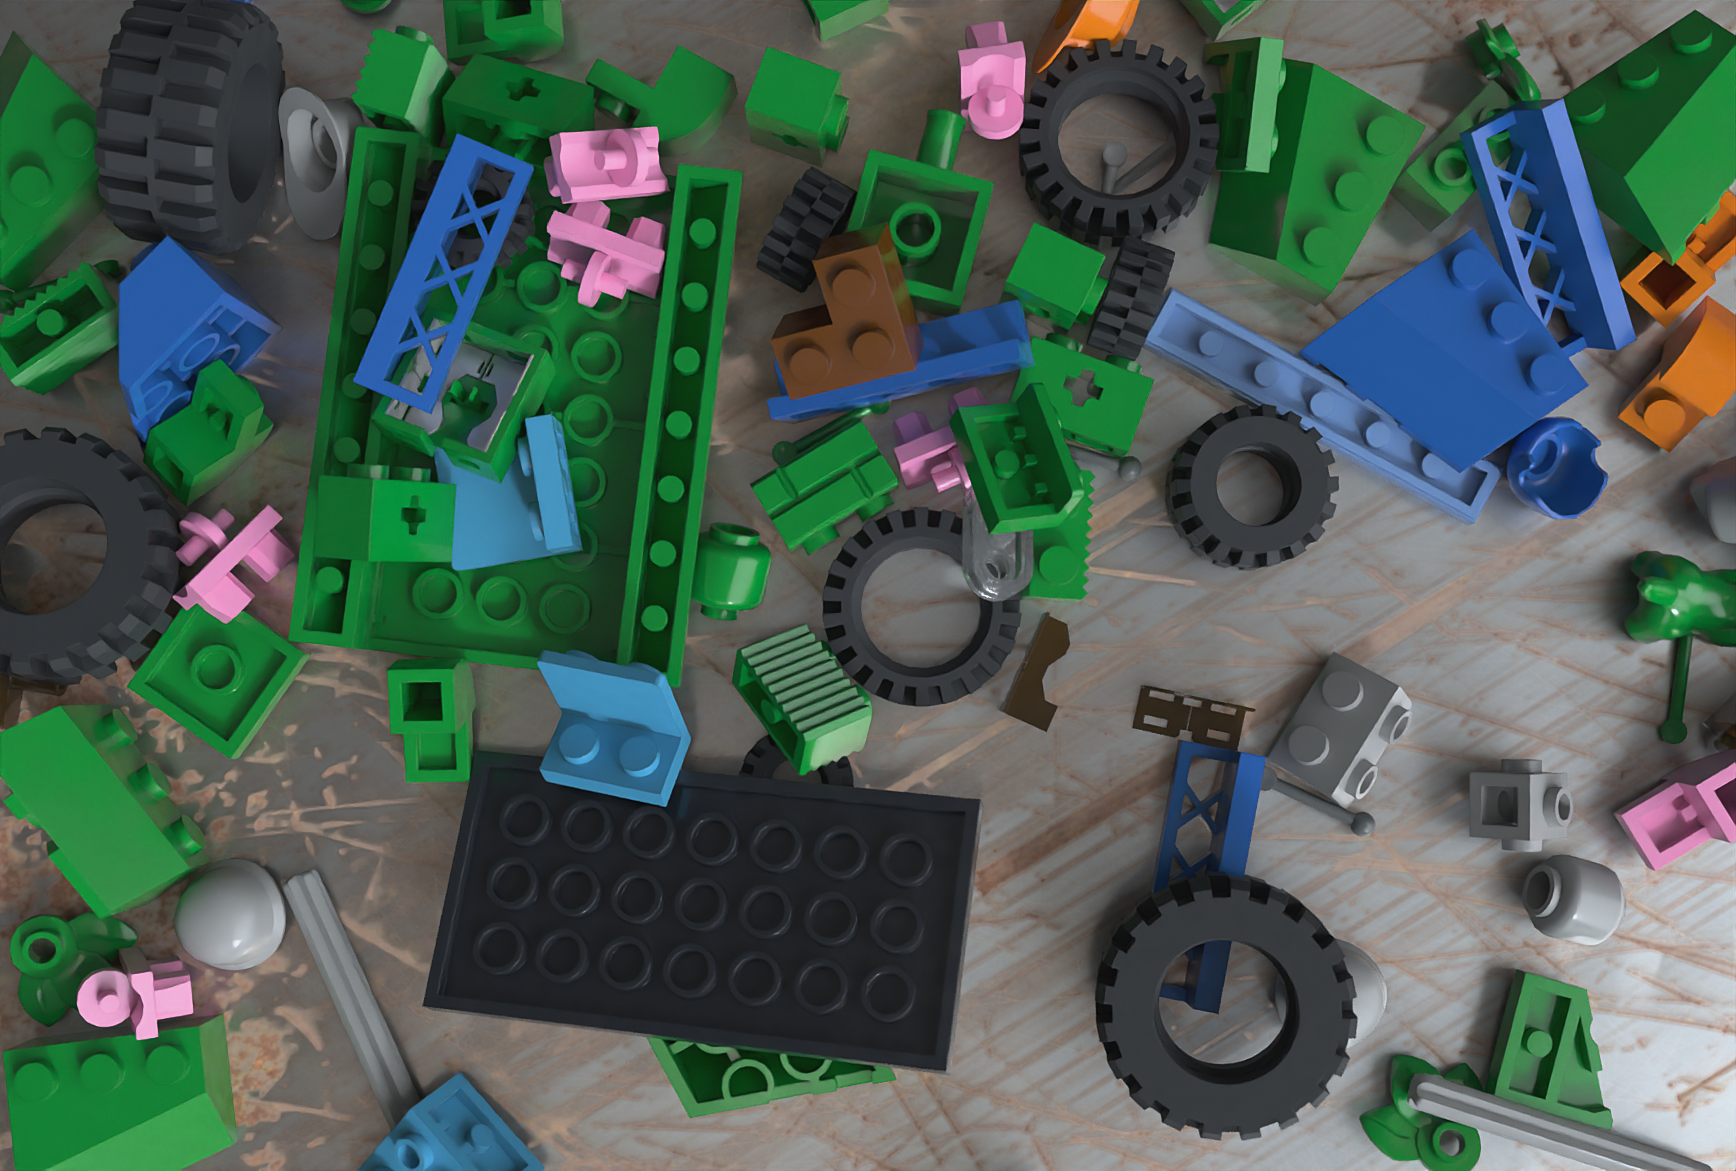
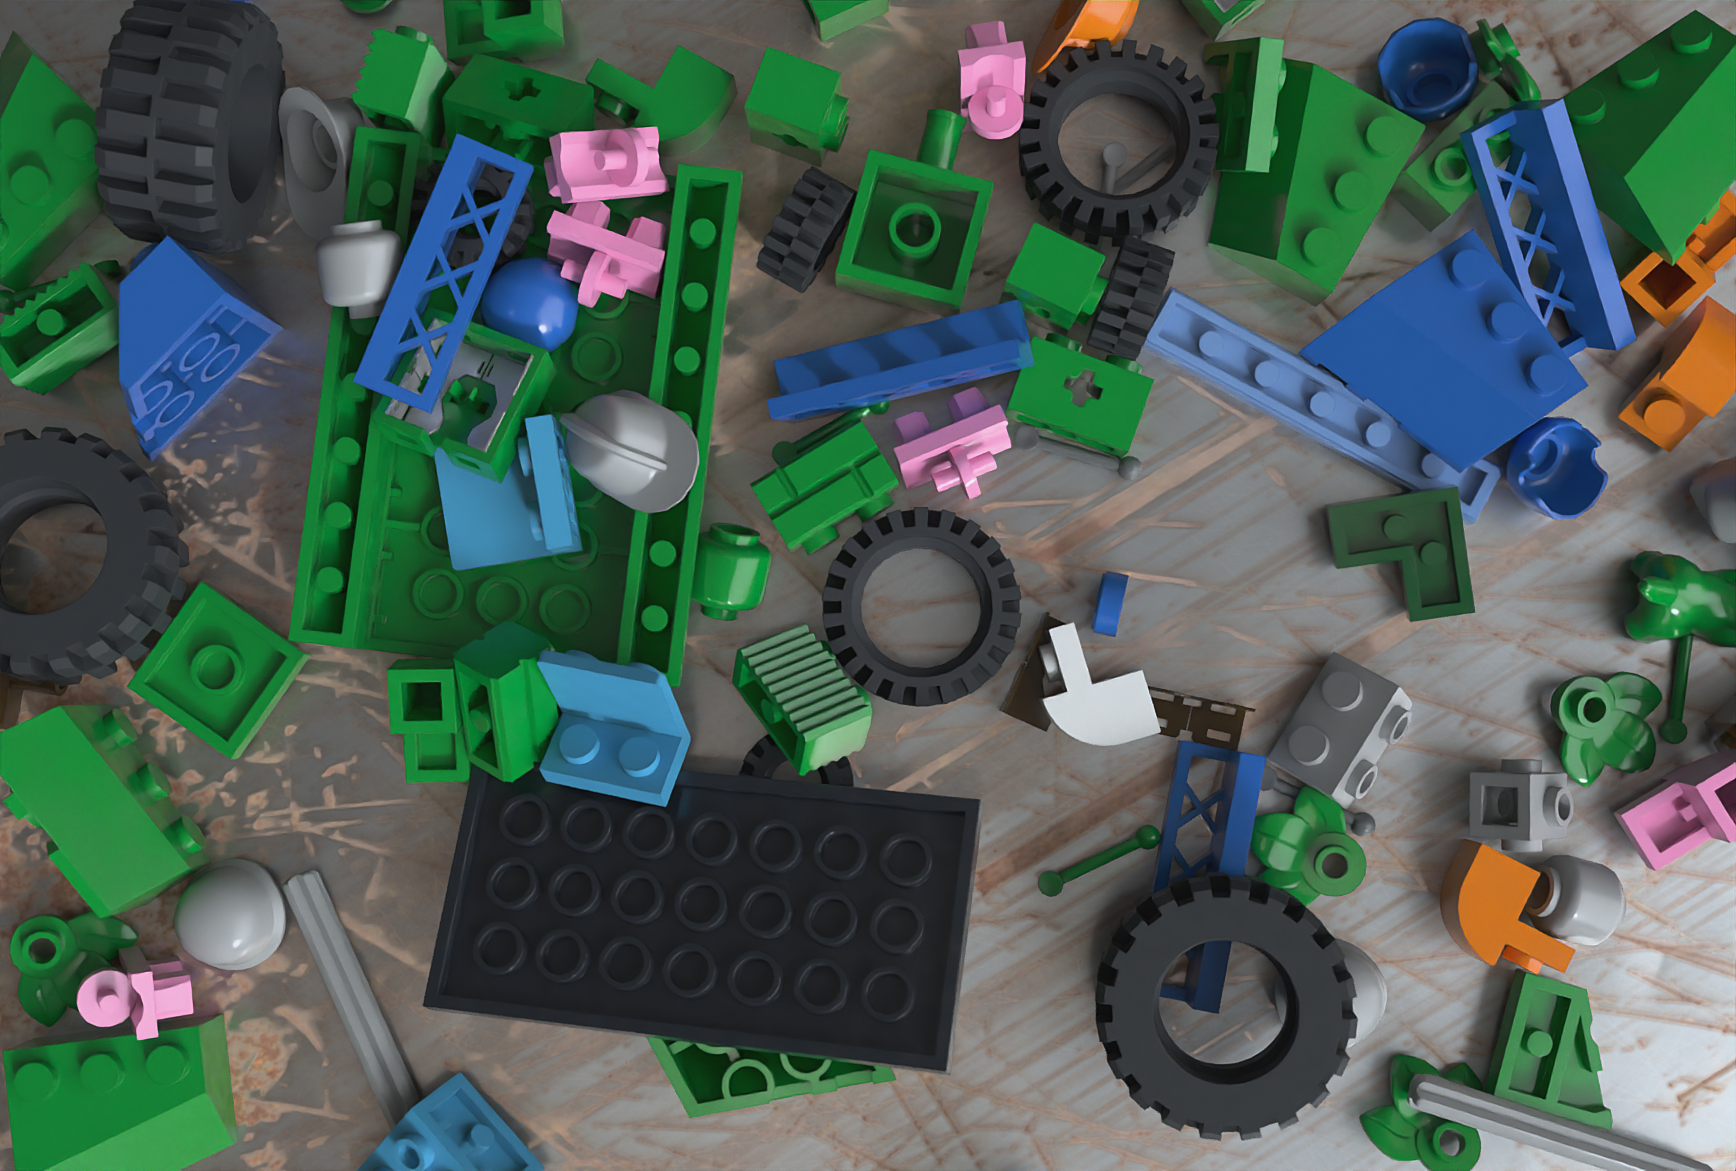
(209, 436): green brick -> none
(214, 584): bright pink hips -> none
(359, 266): none -> light grey head
(384, 518): green brick -> none
(505, 700): none -> green brick
(531, 302): none -> blue hair
(632, 450): none -> light grey piece
(864, 326): reddish brown brick -> none
(1007, 552): clear plate -> none
(1018, 462): green bracket -> none
(1052, 883): none -> green hinge
(1061, 555): green brick -> none
(1095, 712): none -> white brick
(1109, 603): none -> blue tile
(1298, 464): black tyre -> none
(1299, 842): none -> green plate
(1422, 533): none -> dark green plate
(1428, 69): none -> blue hair
(1482, 910): none -> orange brick
(1611, 730): none -> green plate

